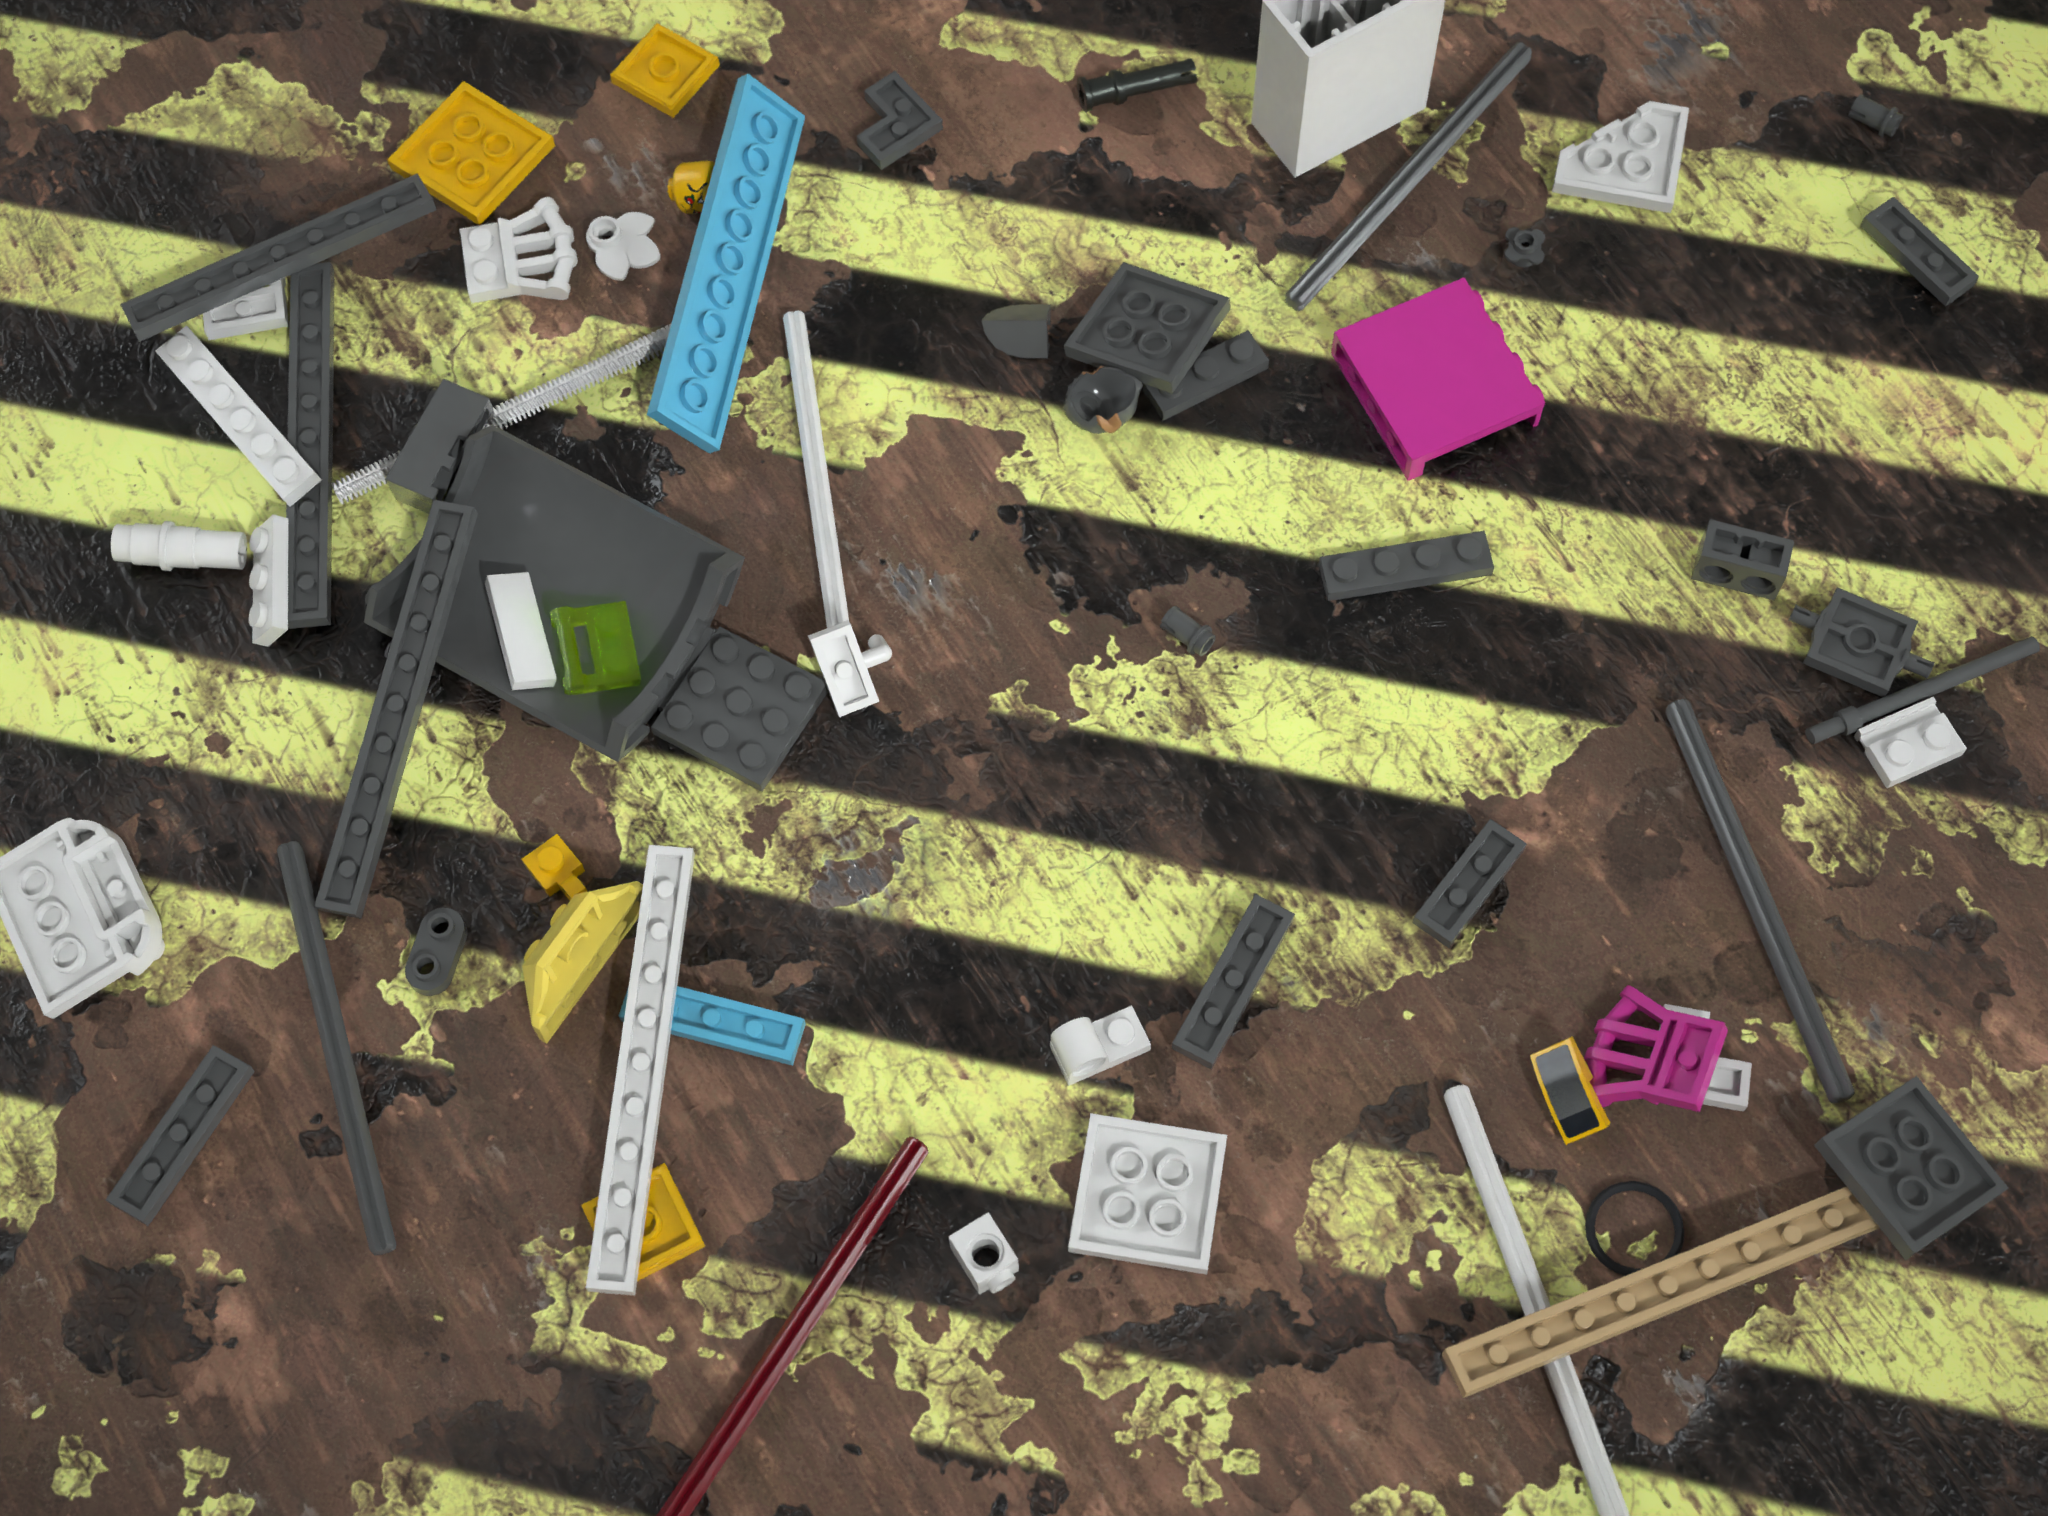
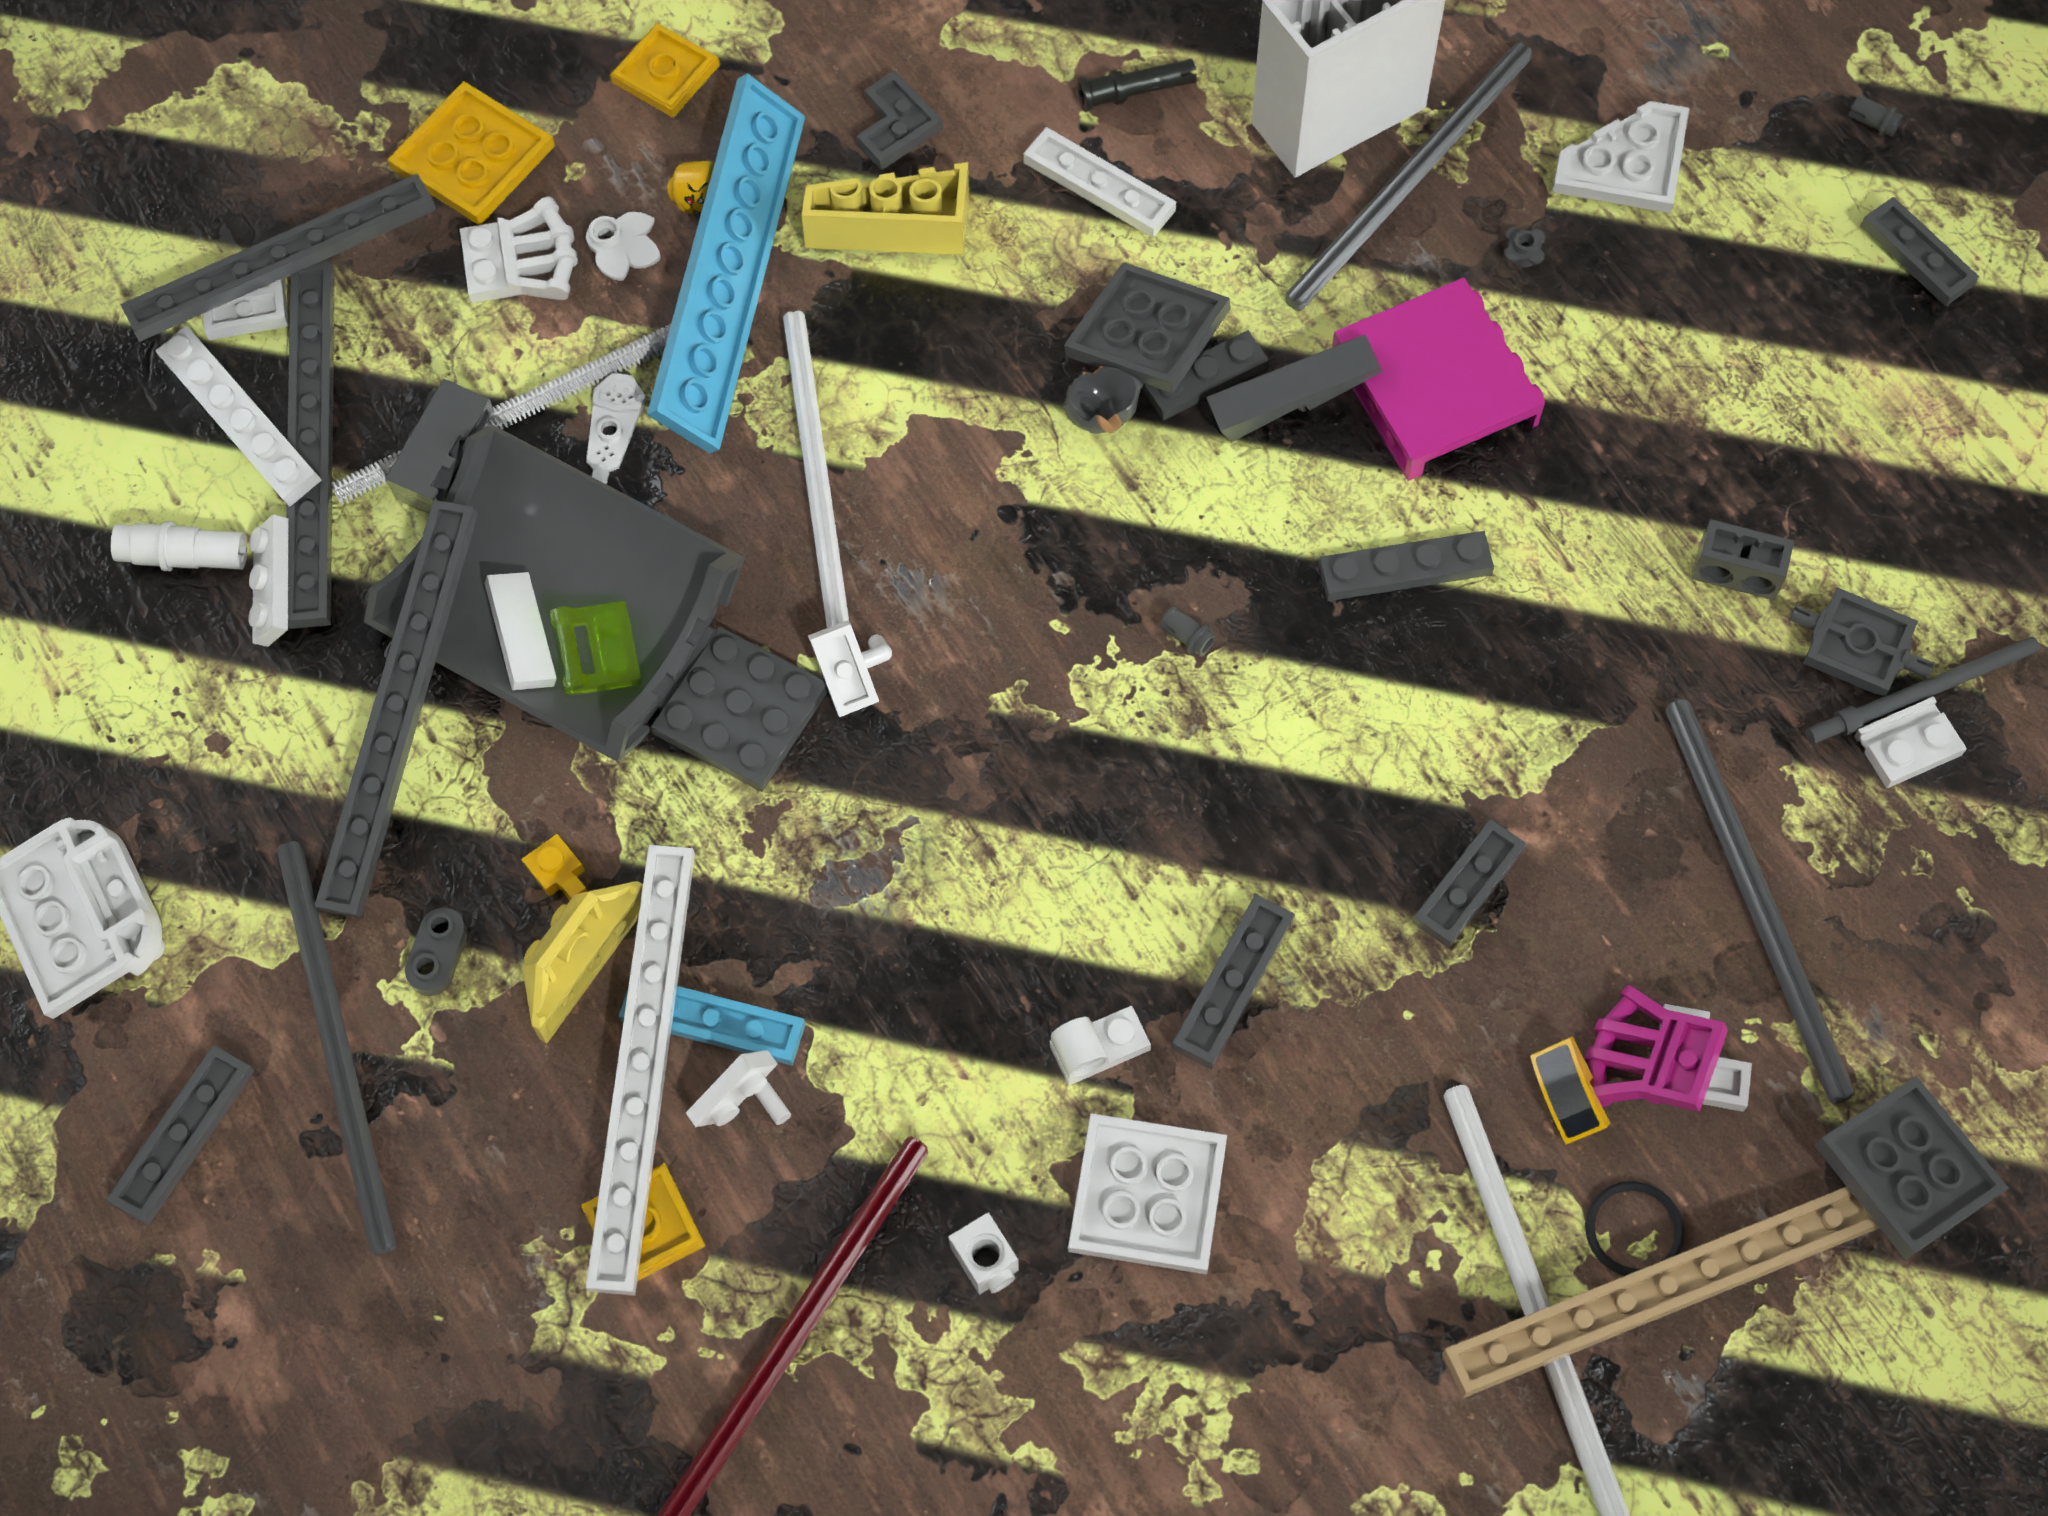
(616, 414): none -> white piece
(739, 1081): none -> white plate
(890, 213): none -> light yellow wedge
(1020, 330): dark grey brick -> none
(1099, 182): none -> white plate
(1304, 382): none -> dark grey slope

